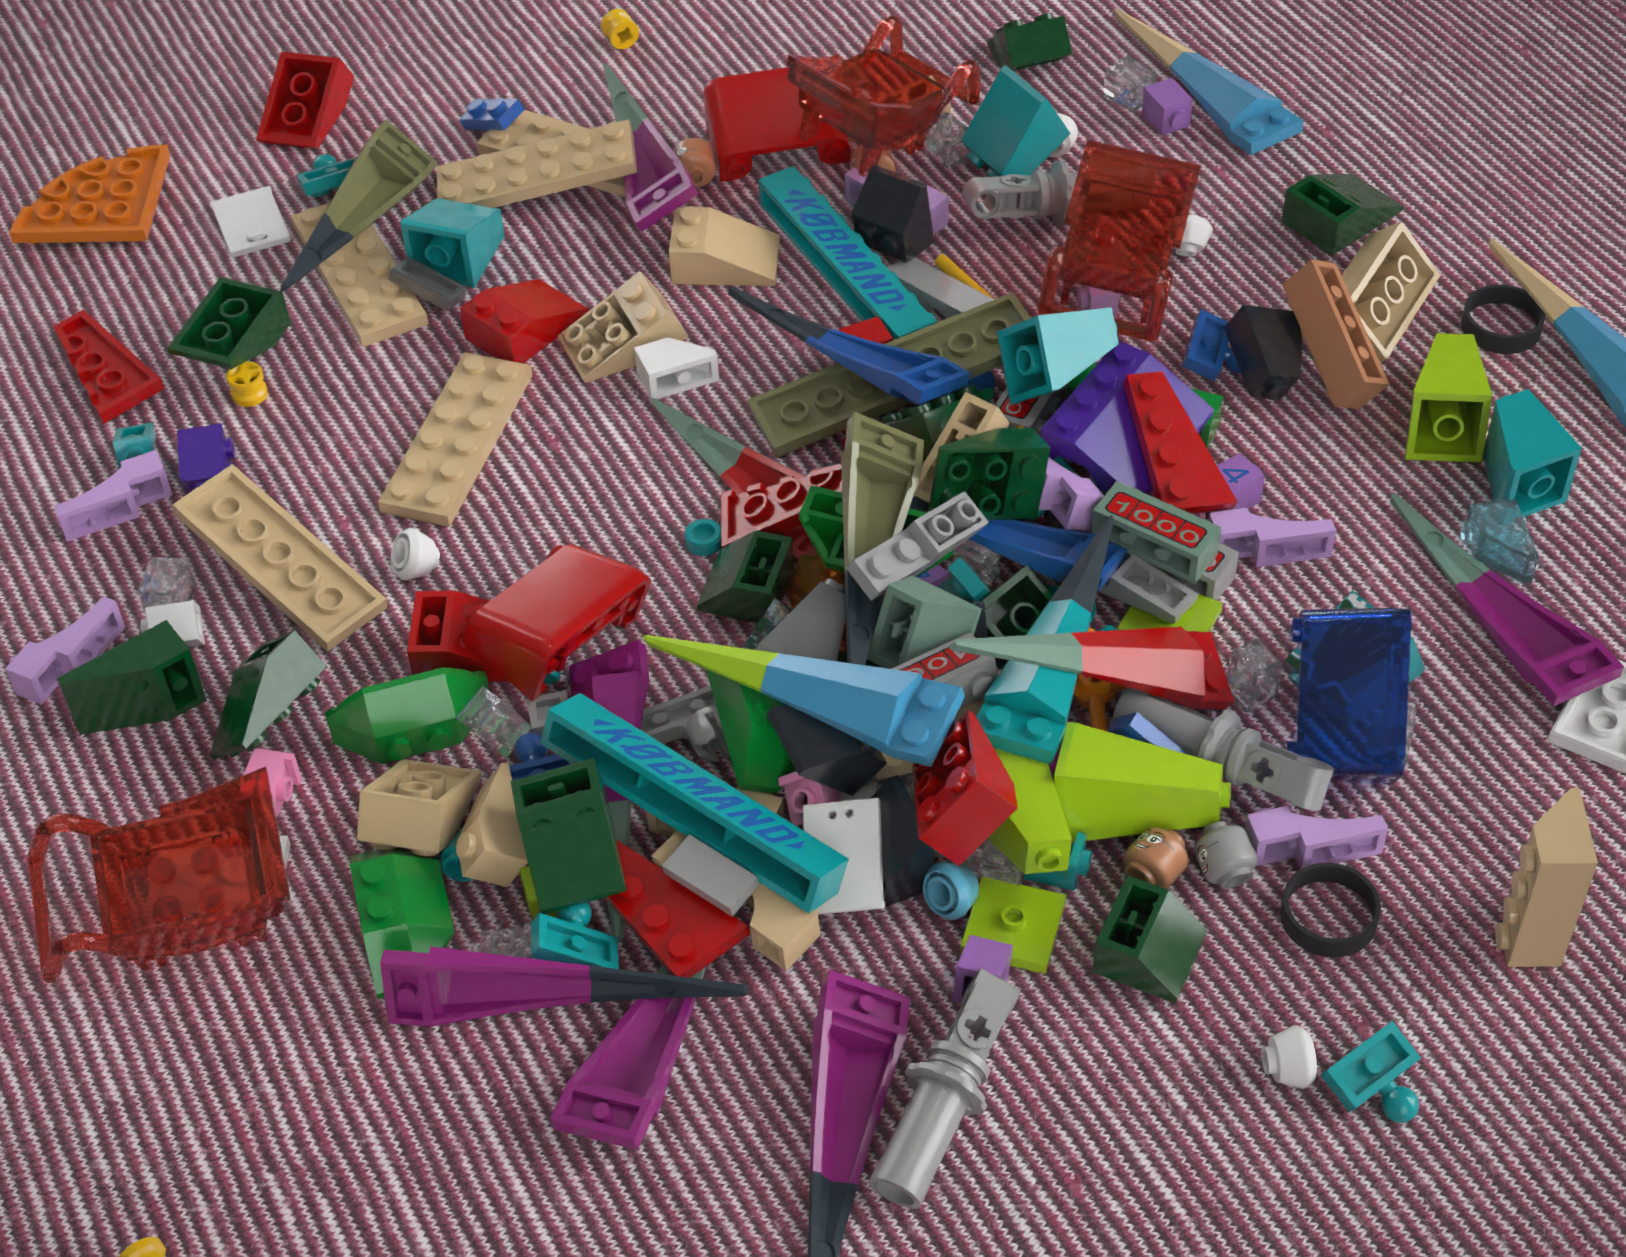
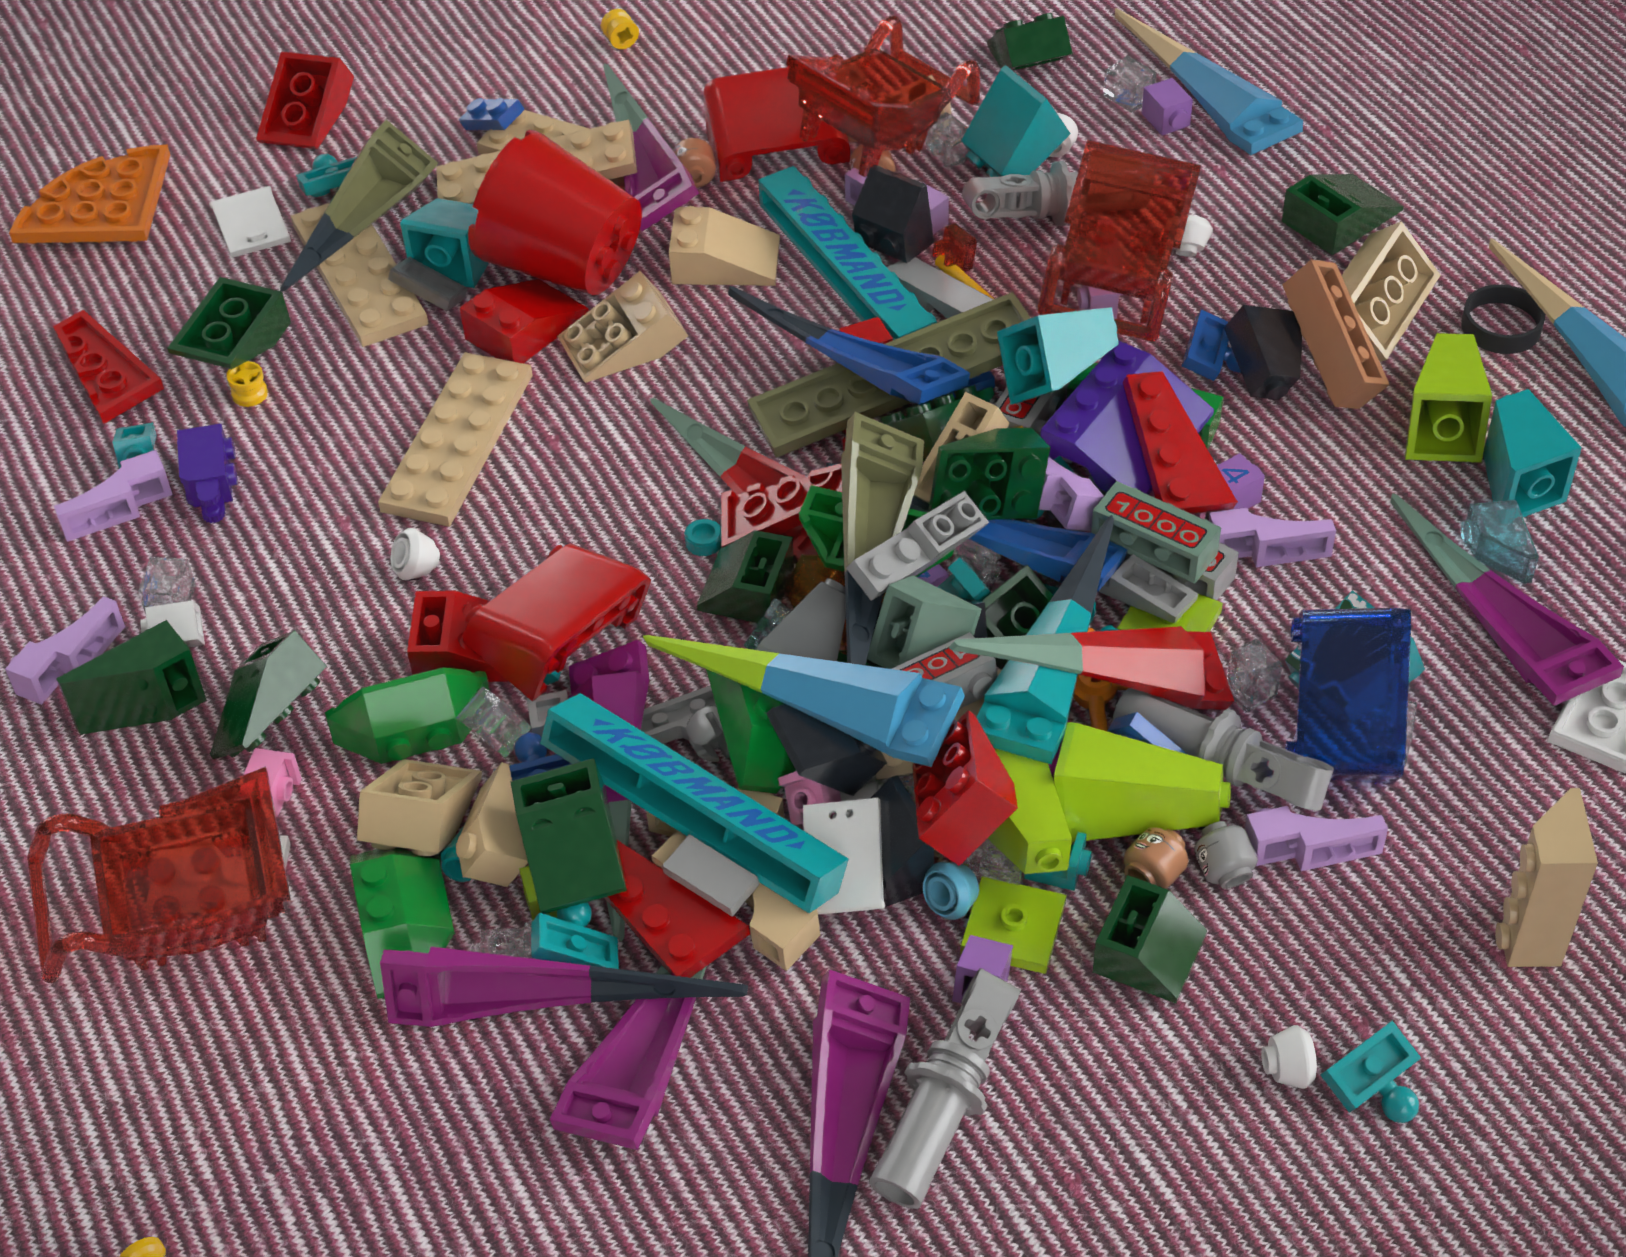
(280, 557): tan plate -> none
(553, 217): none -> red cone
(674, 366): white slope -> none
(957, 247): none -> clear red tile
(1338, 874): black tyre -> none

